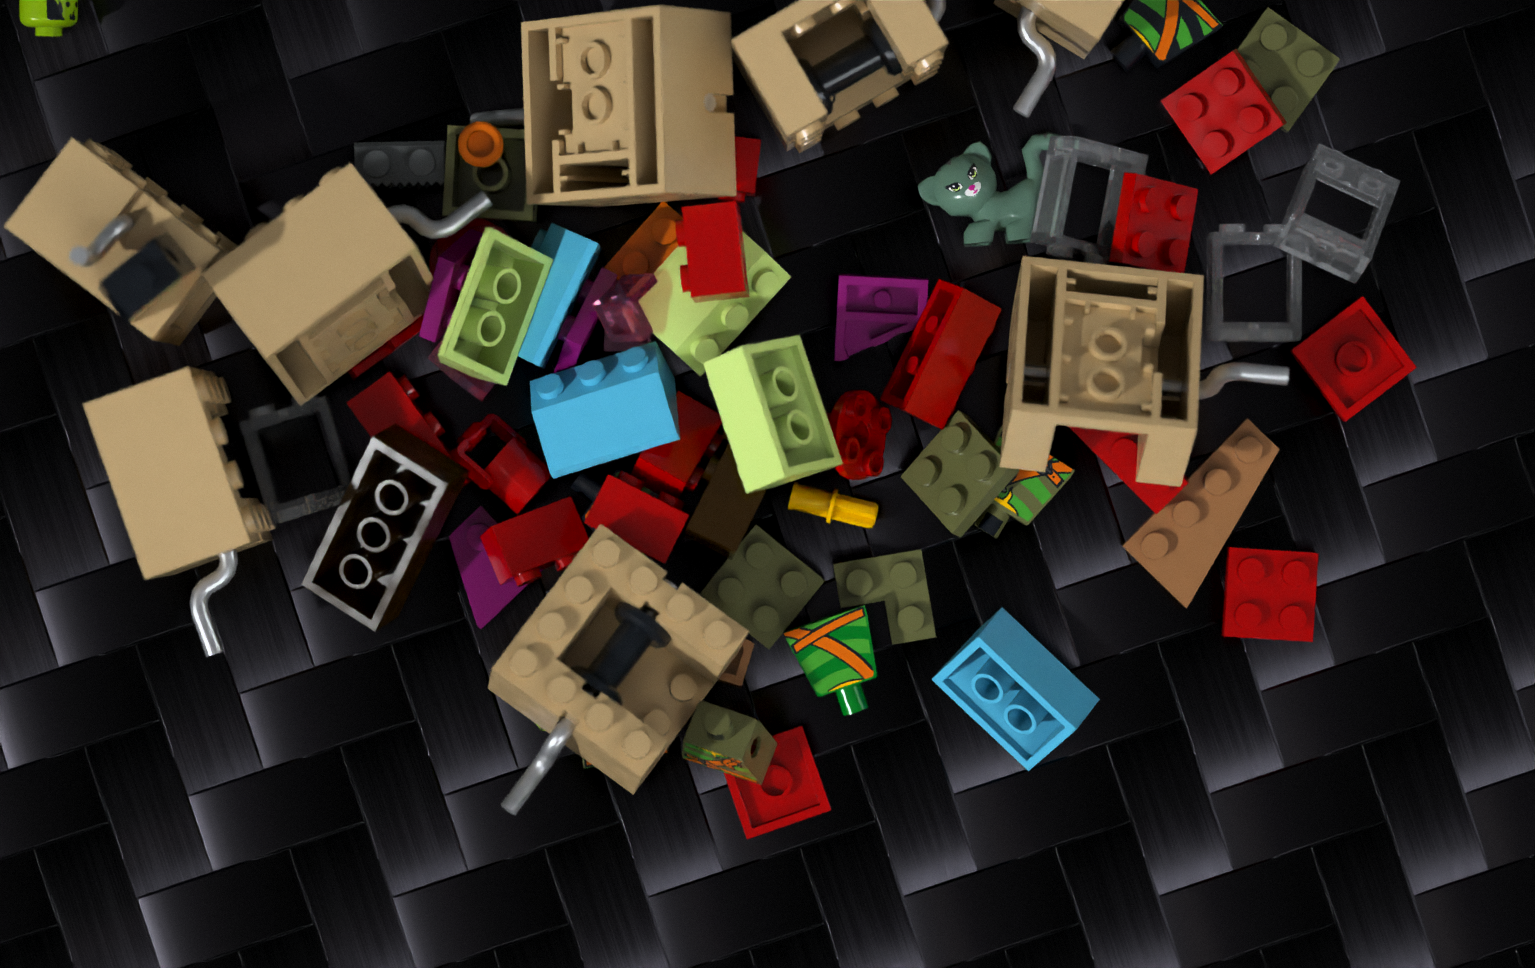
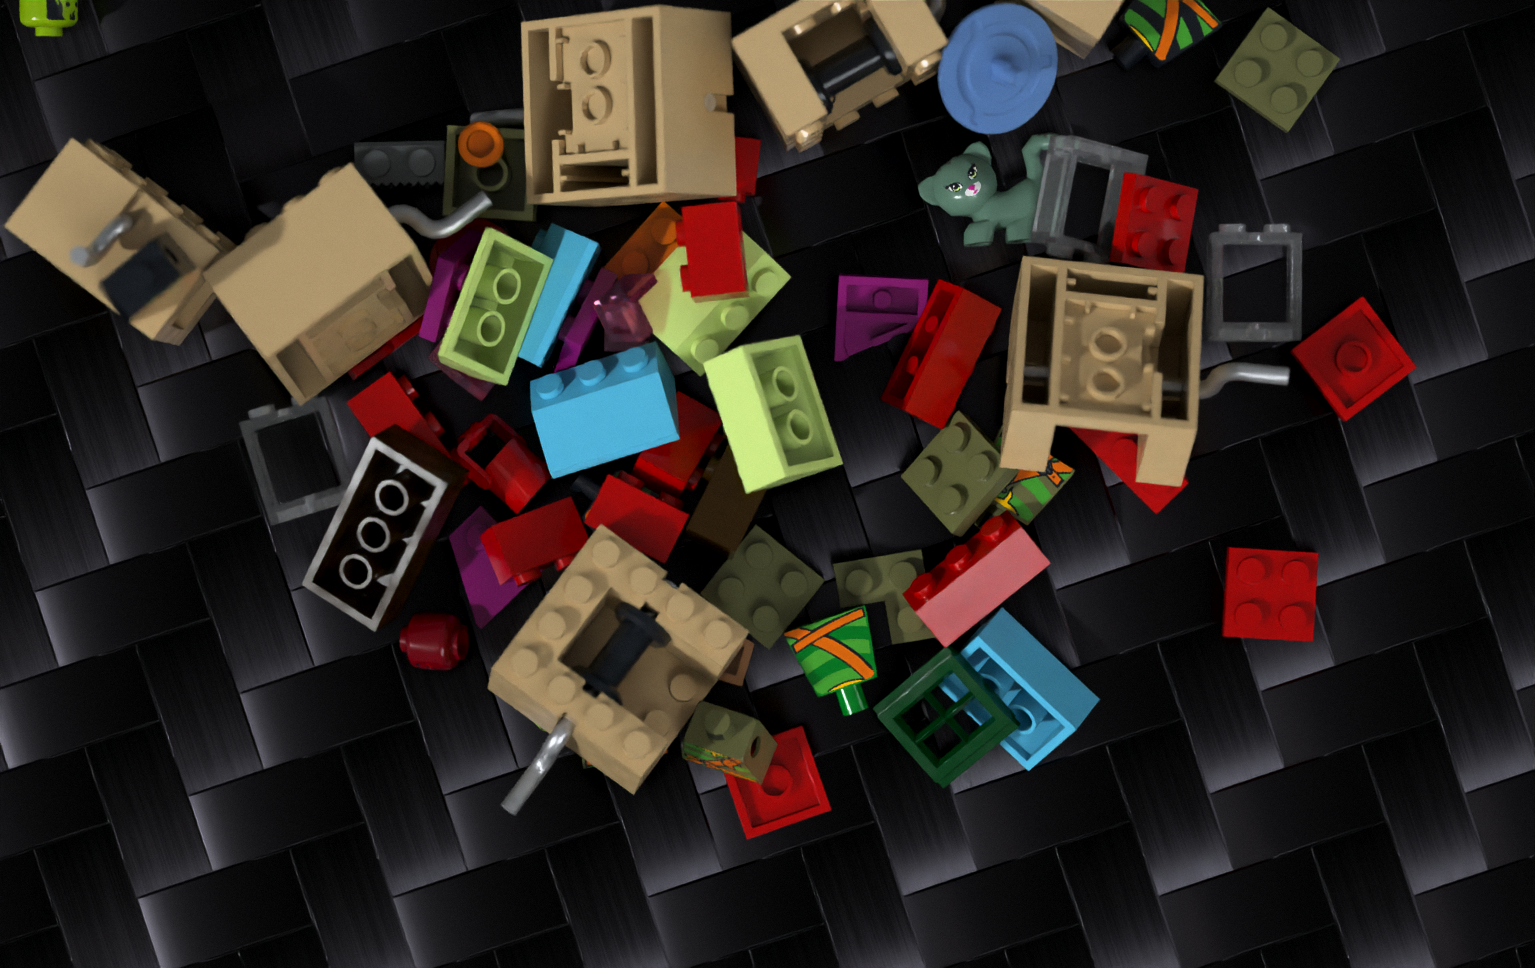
(176, 483): tan piece -> none
(434, 640): none -> dark red head
(833, 505): yellow axle -> none
(860, 433): red plate -> none
(973, 745): none -> dark green piece
(975, 578): none -> brick
(998, 68): none -> medium blue piece
(1193, 527): medium nougat wing -> none
(1223, 111): red plate -> none
(1304, 234): clear window -> none

